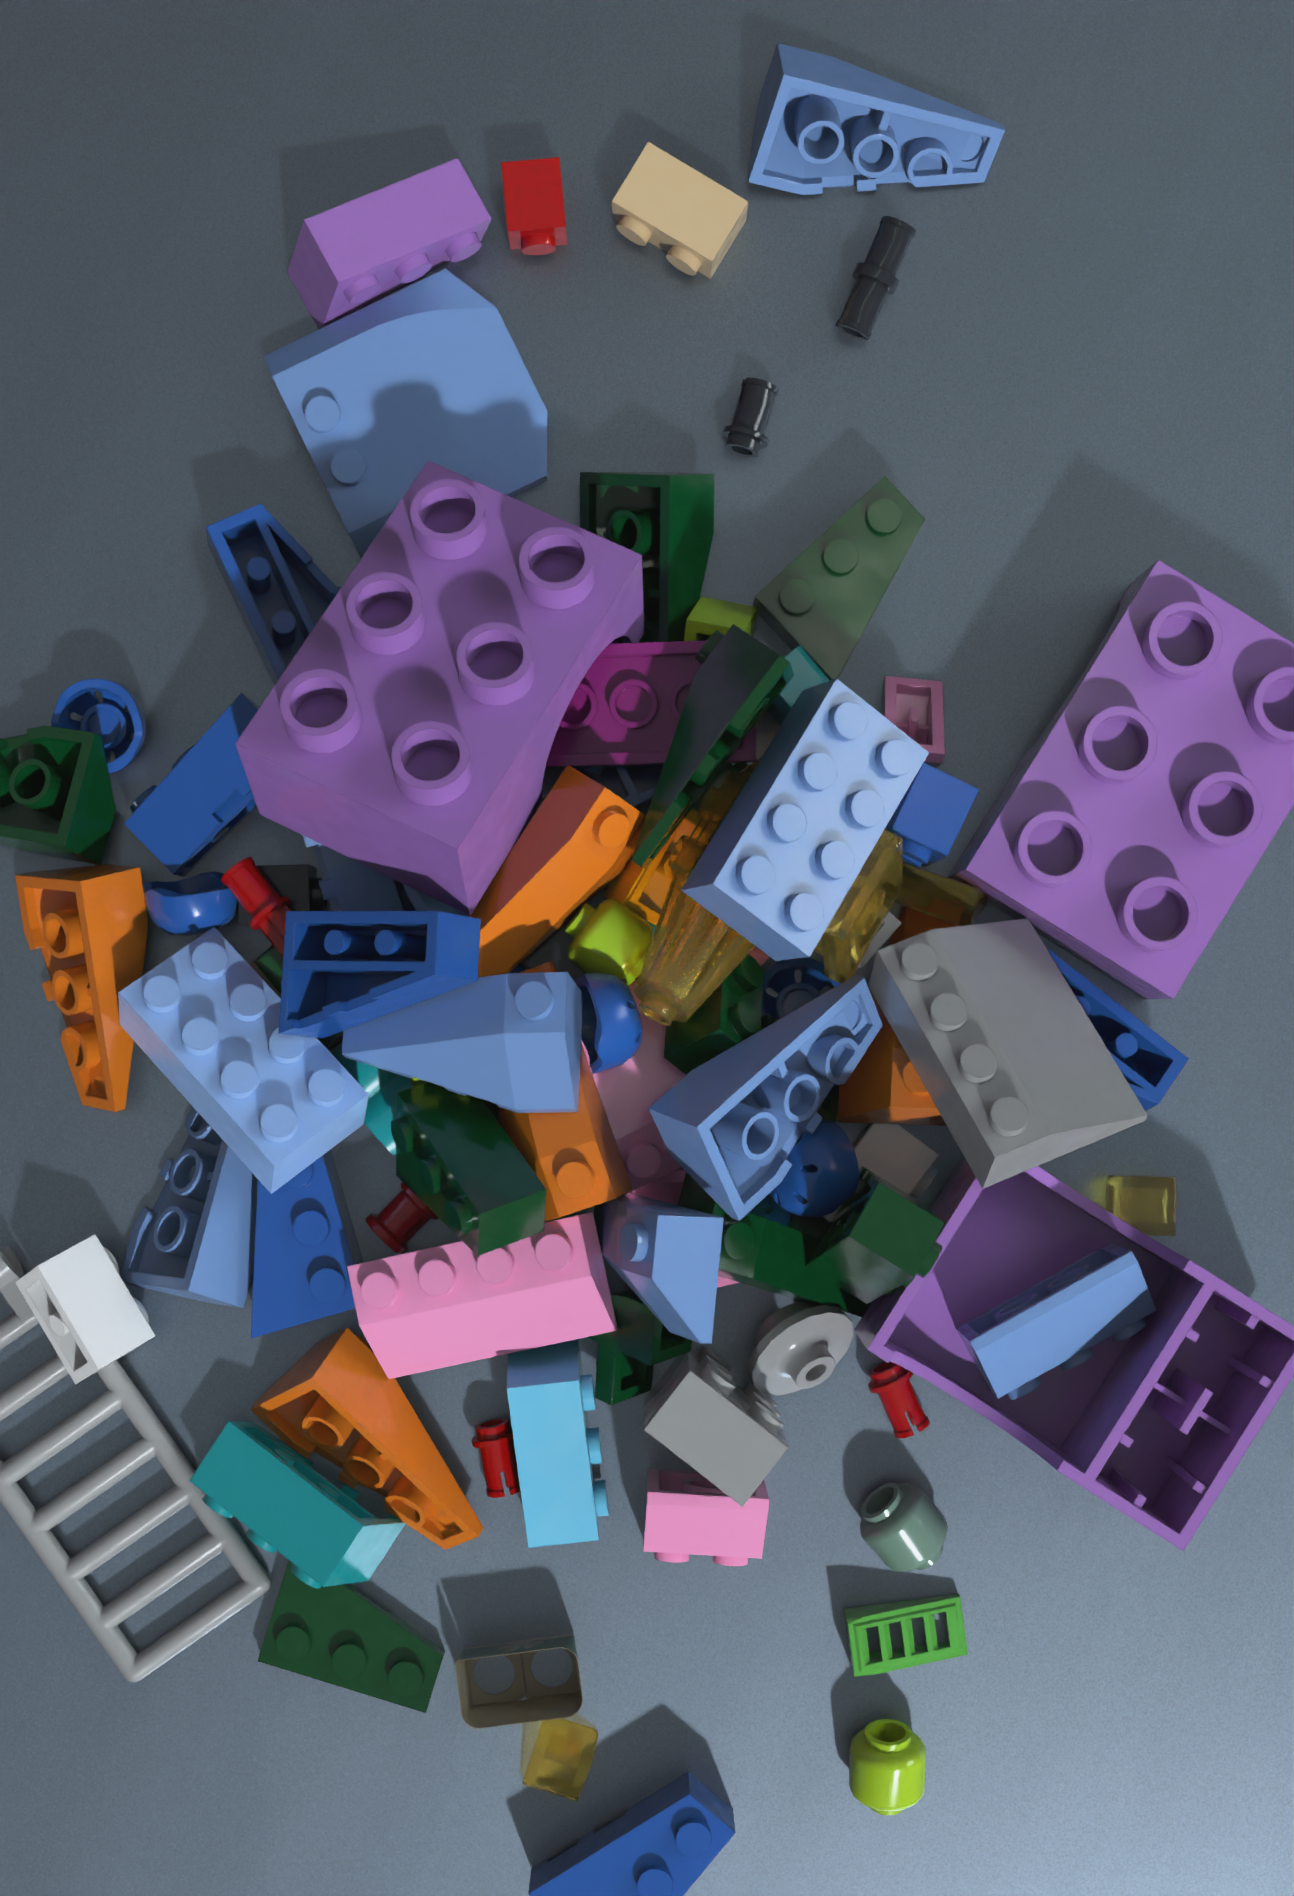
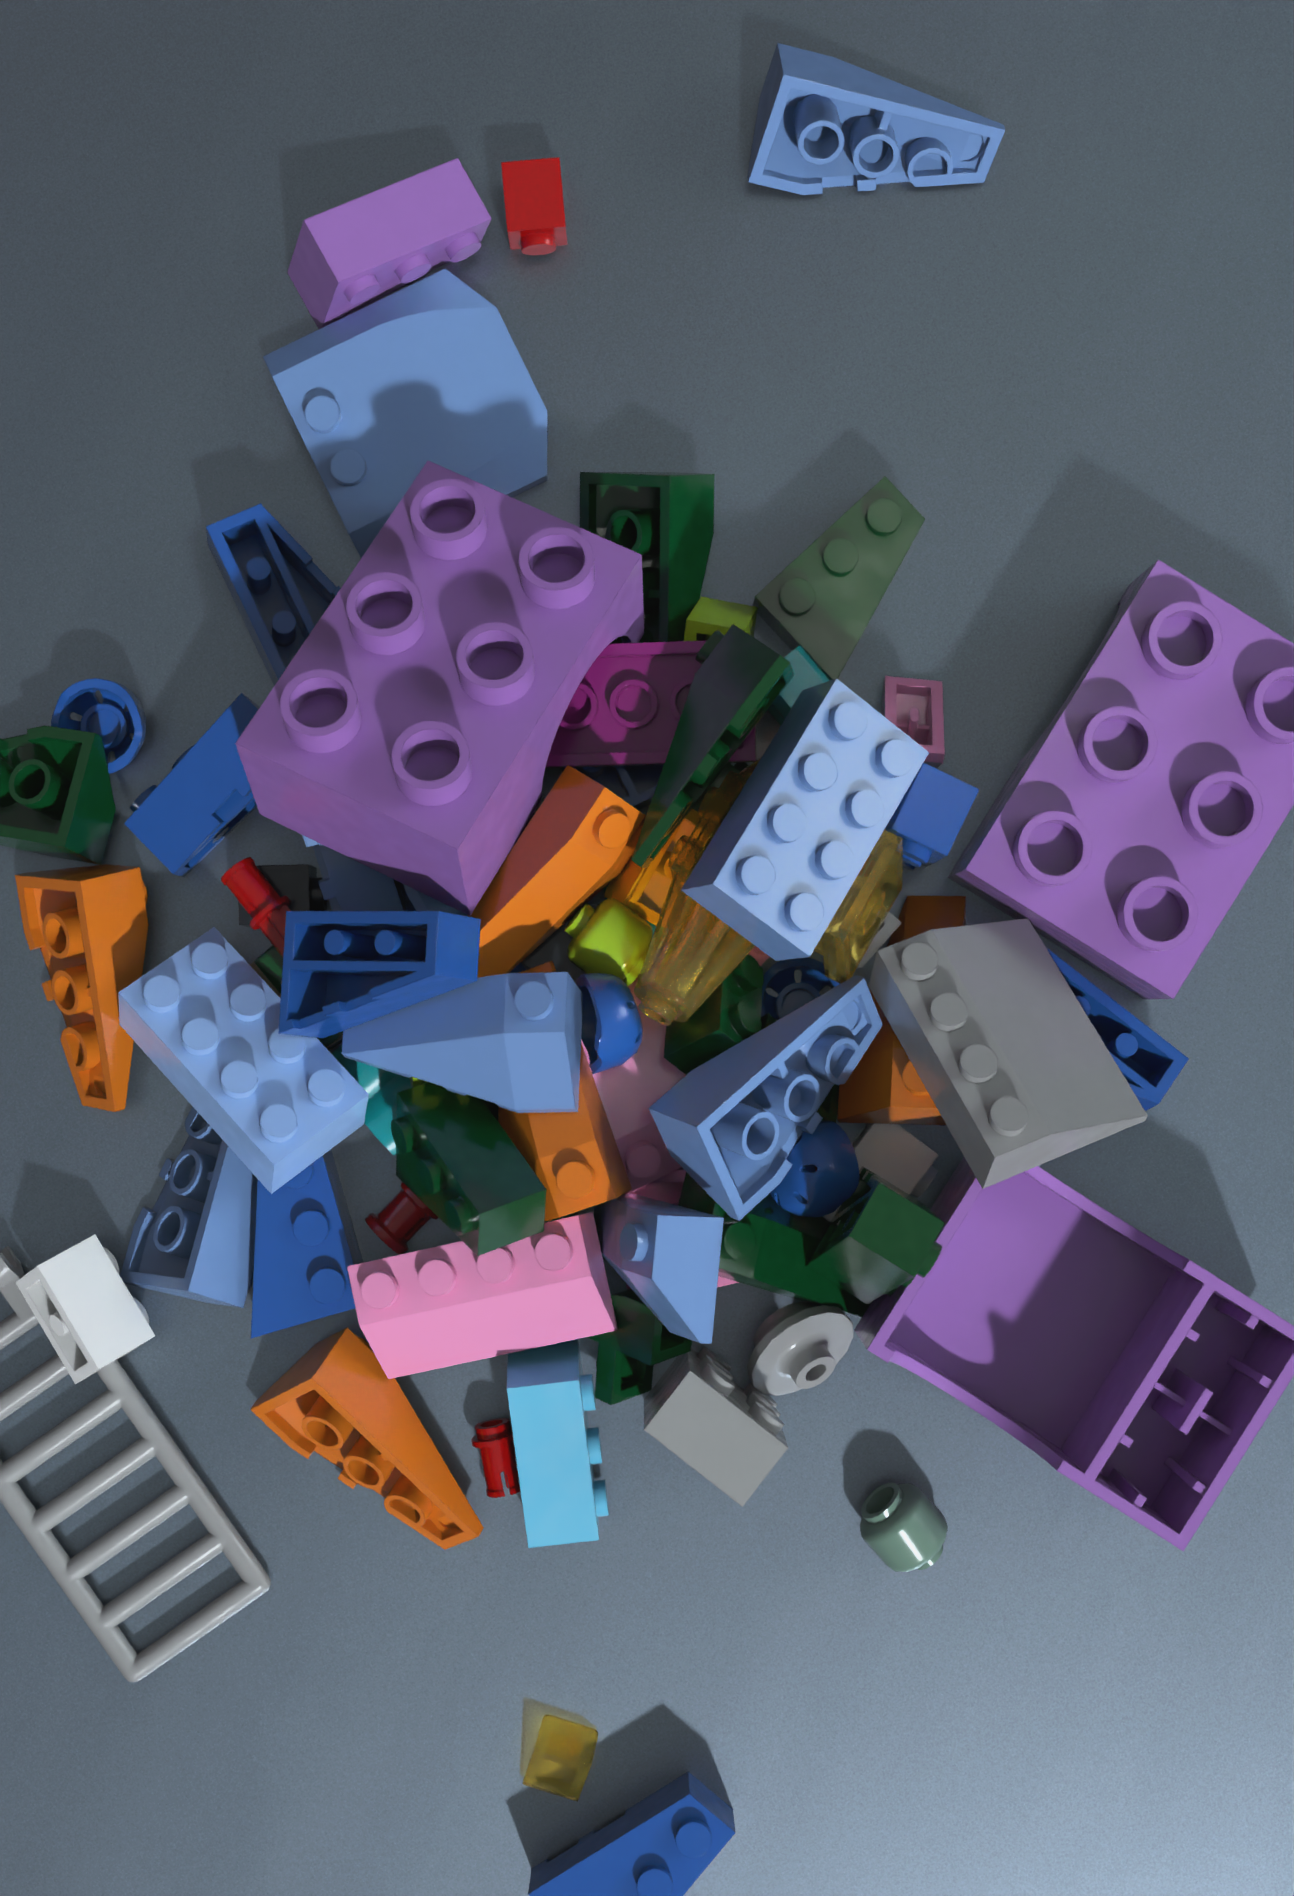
(190, 904): blue helmet -> none
(293, 1507): teal wedge -> none
(350, 1643): dark green wing -> none
(542, 1702): dark tan piece -> none
(678, 212): tan brick -> none
(695, 1517): bright pink slope -> none
(751, 417): black pin -> none
(875, 278): black pin -> none
(887, 1767): lime head -> none
(897, 1397): red pin -> none
(909, 1655): bright green slope -> none
(940, 896): clear yellow slope -> none
(1058, 1321): medium blue slope -> none
(1144, 1202): clear yellow slope -> none

